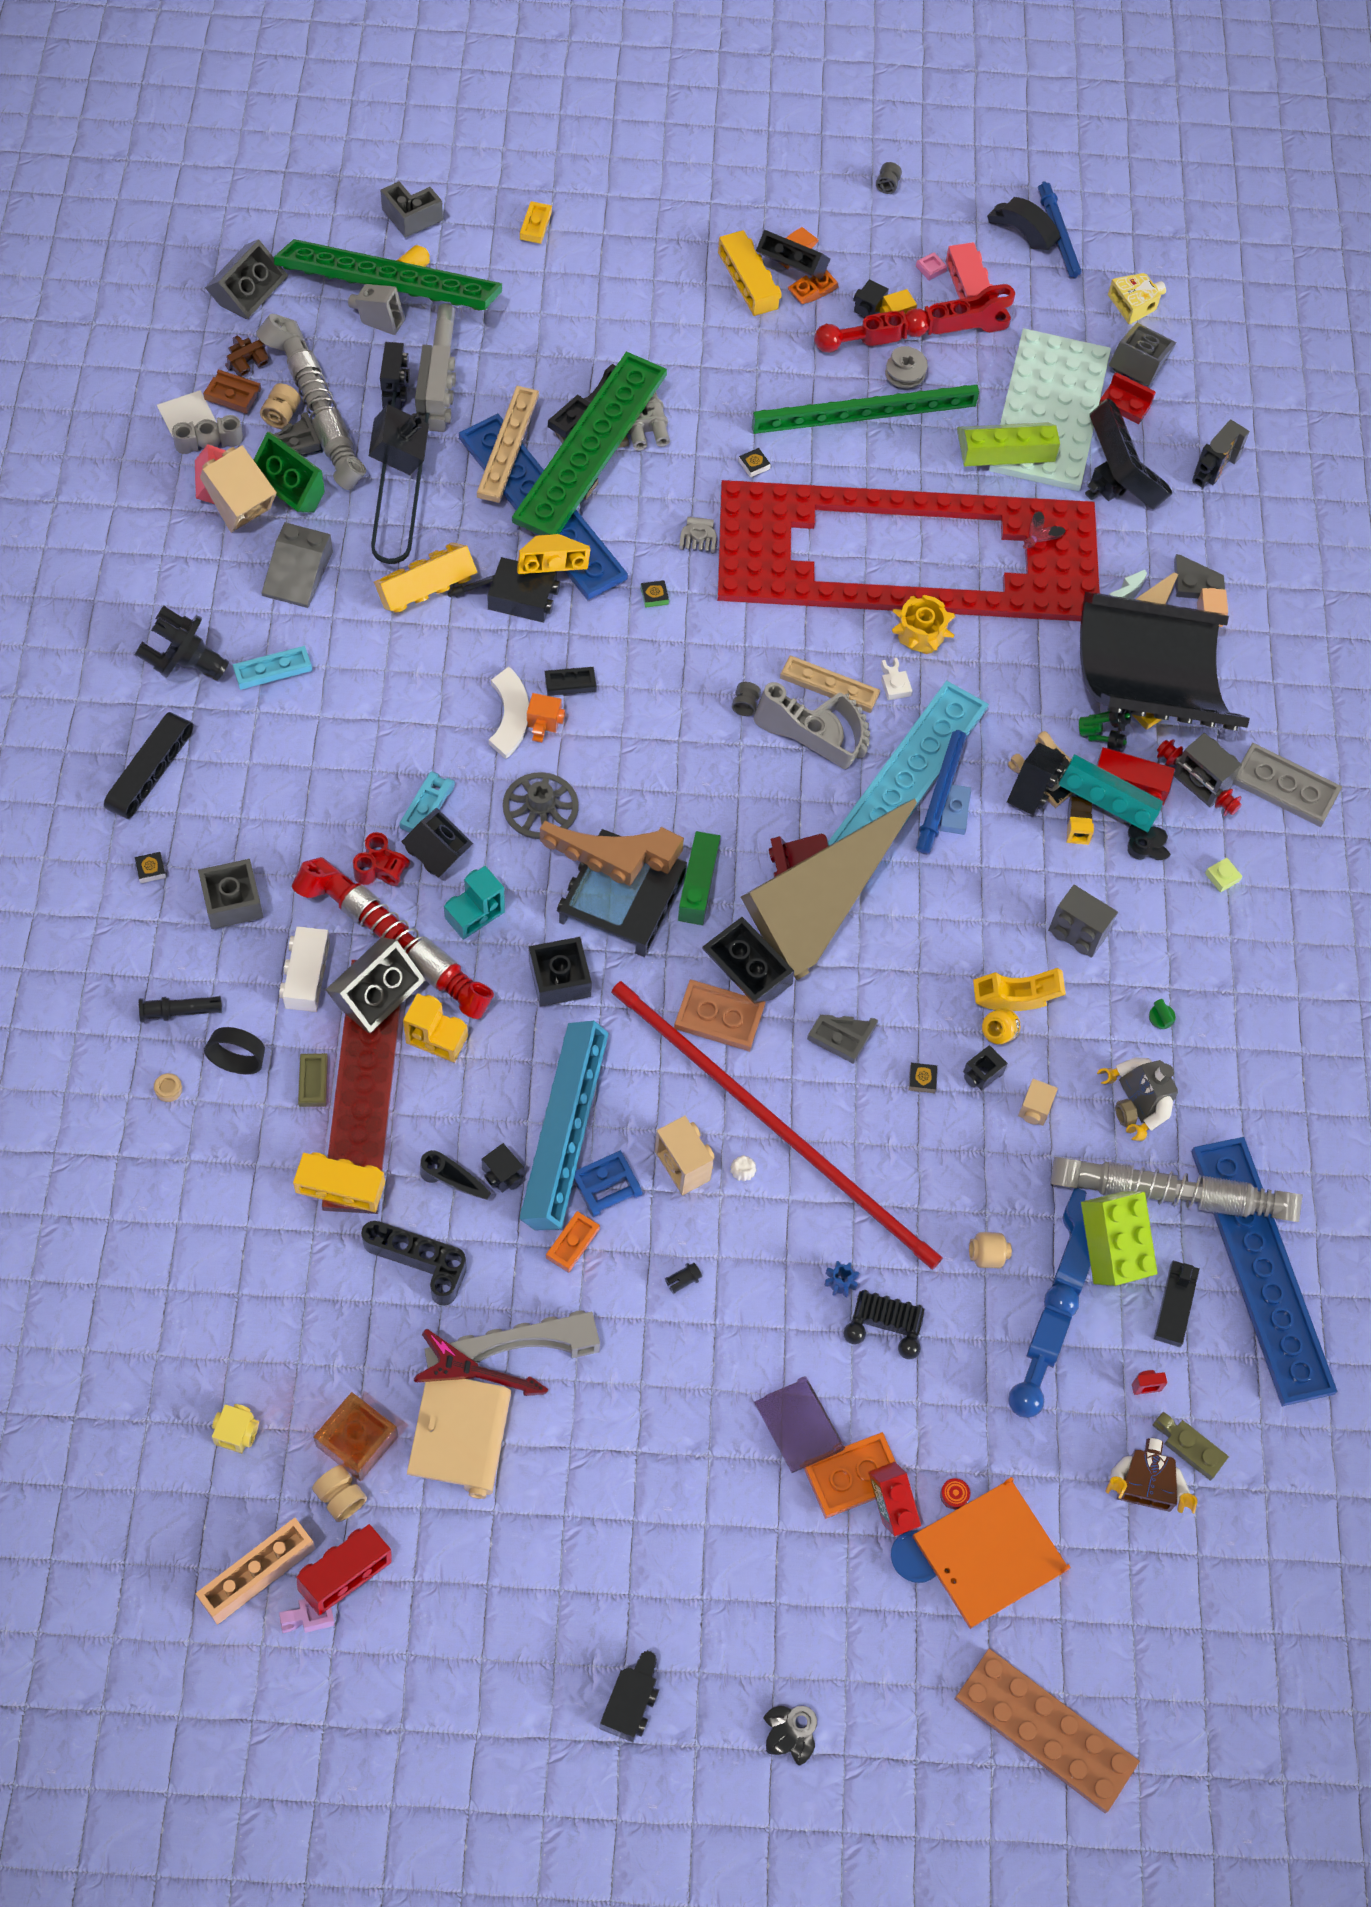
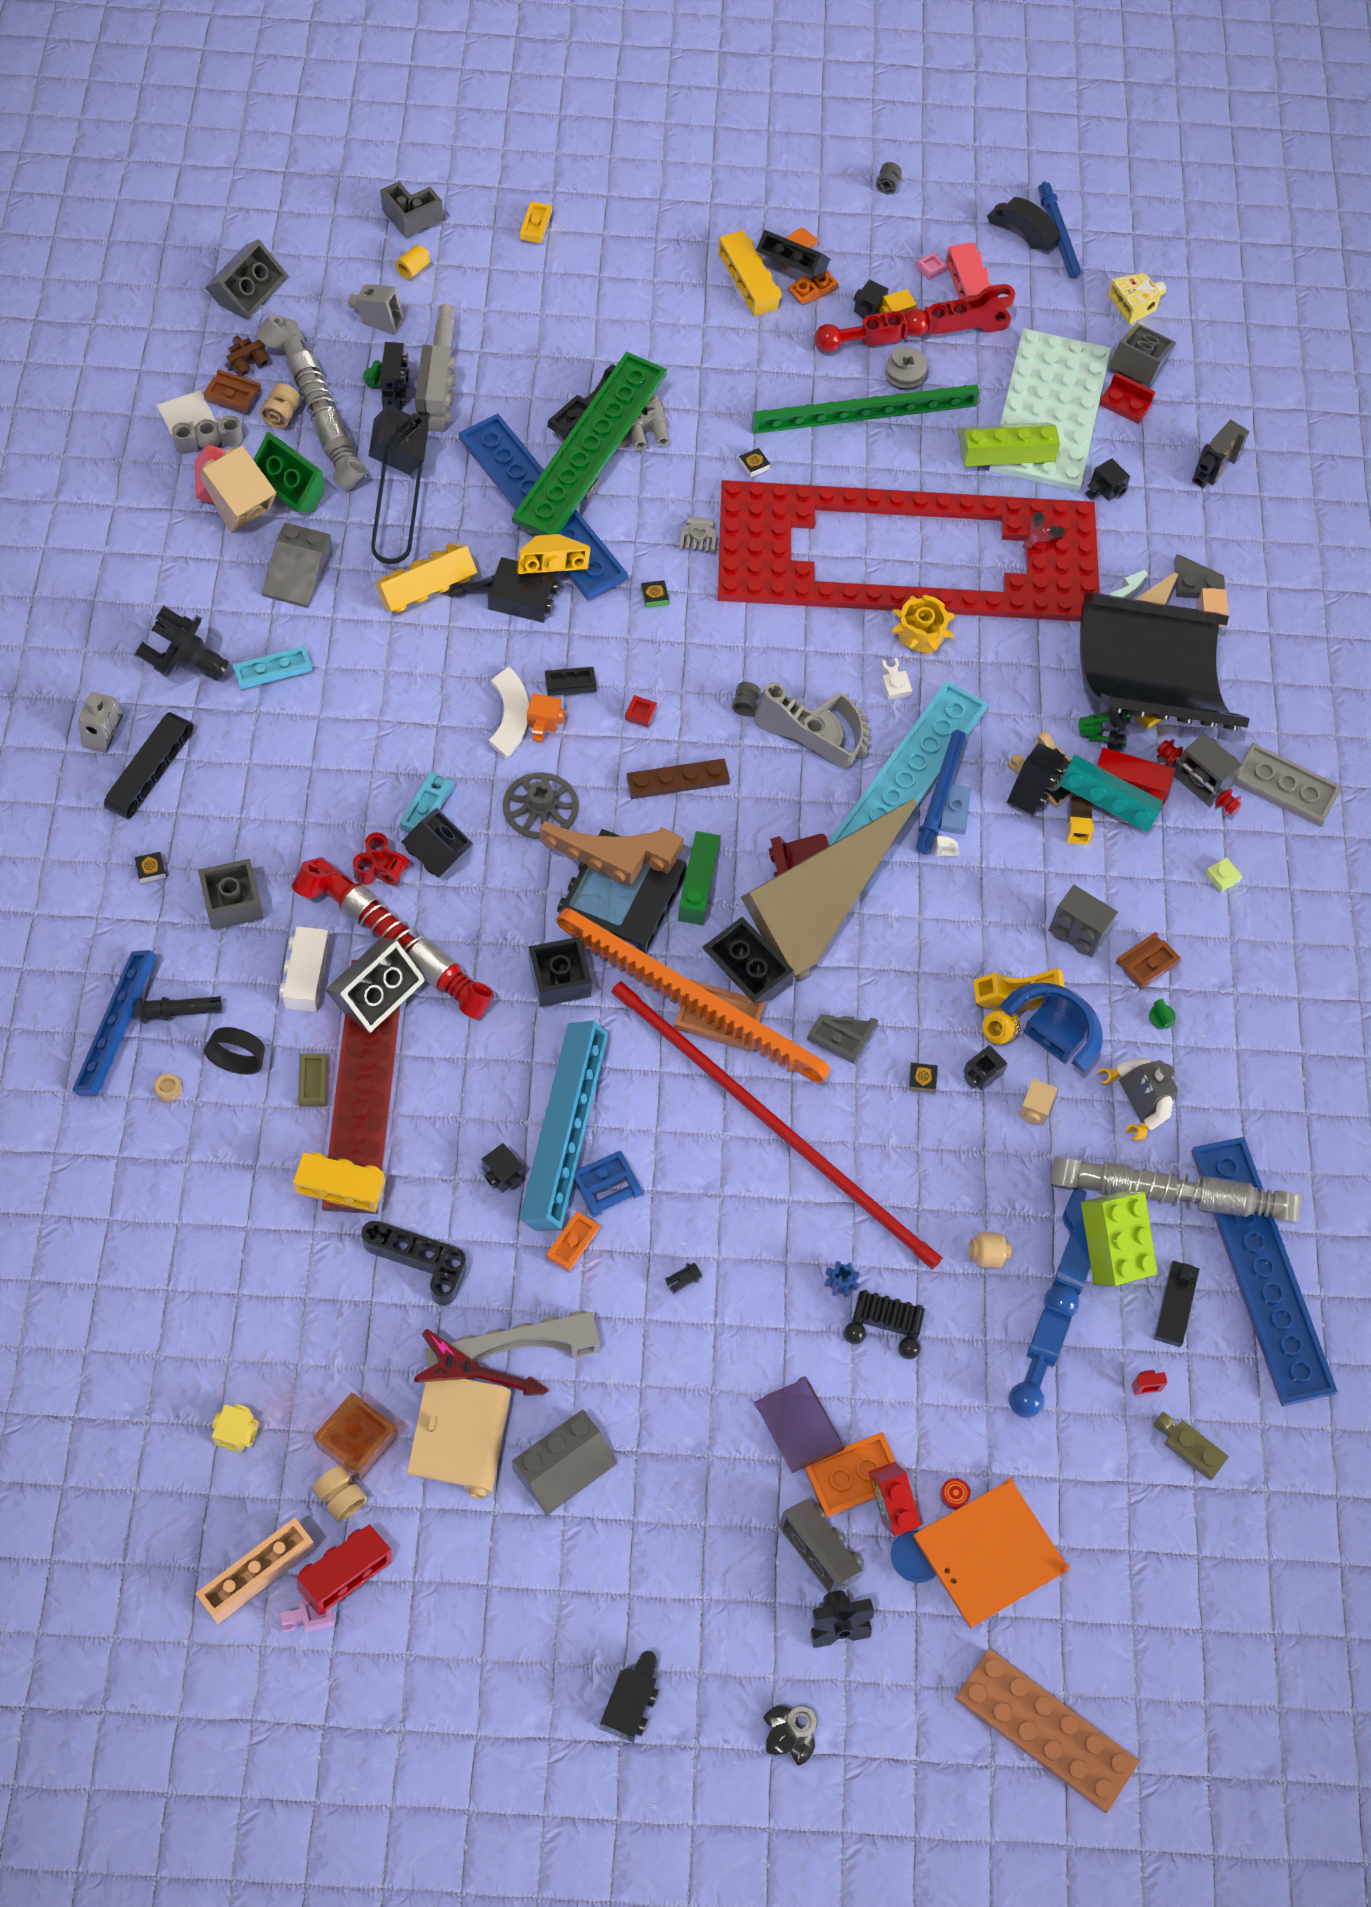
(102, 715): none -> light grey torso
(114, 1023): none -> blue plate
(300, 436): dark grey wing -> none
(372, 375): none -> green plate
(374, 270): green plate -> none
(431, 1030): yellow brick -> none
(451, 1175): black piece -> none
(477, 905): teal brick -> none
(507, 444): tan tile -> none
(564, 1462): none -> dark grey slope
(640, 711): none -> red plate
(677, 778): none -> reddish brown plate
(684, 1154): tan brick -> none
(693, 996): none -> orange gear
(743, 1168): white piece -> none
(820, 1546): none -> dark grey slope
(828, 682): tan tile -> none
(841, 1619): none -> black plant
(945, 847): none -> white tile
(1060, 1022): none -> blue piece
(1123, 456): black beam -> none
(1126, 1112): dark tan tile -> none
(1147, 843): black plate -> none
(1148, 960): none -> dark orange plate
(1151, 1480): reddish brown torso -> none

